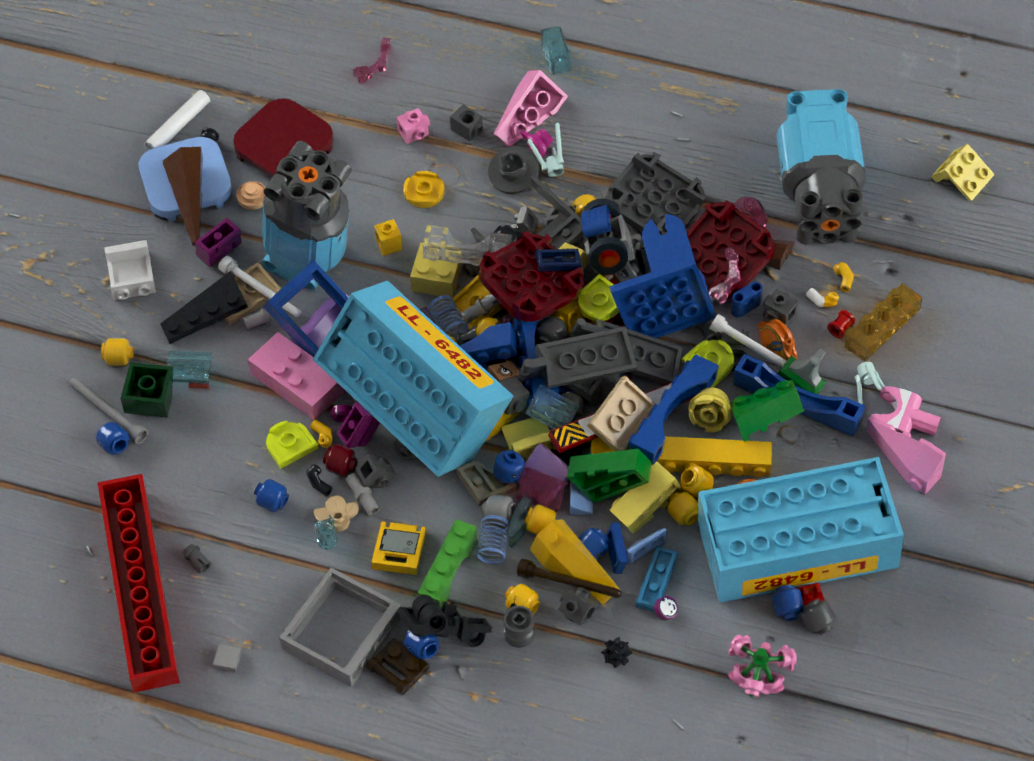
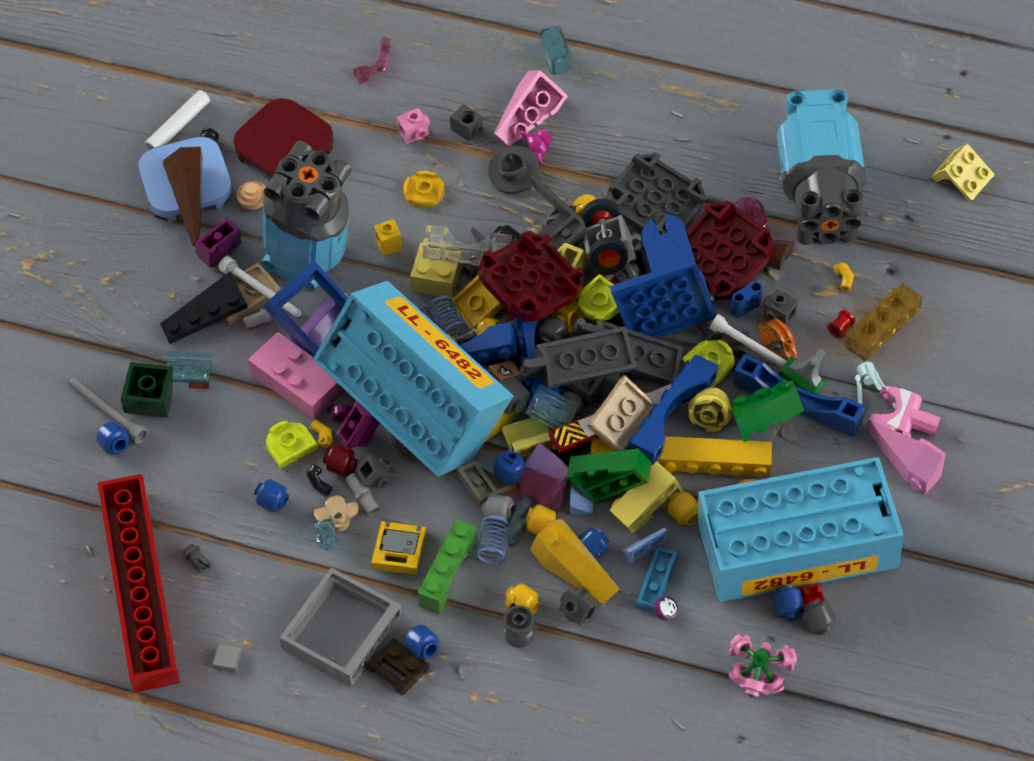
(117, 351): yellow head -> none
(130, 270): white panel -> none
(427, 618): black plate -> none
(481, 307): light grey pin -> none
(525, 220): light grey tile -> none
(528, 569): dark brown piece -> none
(554, 163): light aqua plant -> none
(555, 262): dark blue tile -> none
(596, 221): blue piece -> none
(616, 548): blue tile -> none
(616, 646): black gear -> none
(696, 479): yellow head -> none
(733, 277): clear pink piece -> none
(822, 301): arm -> none

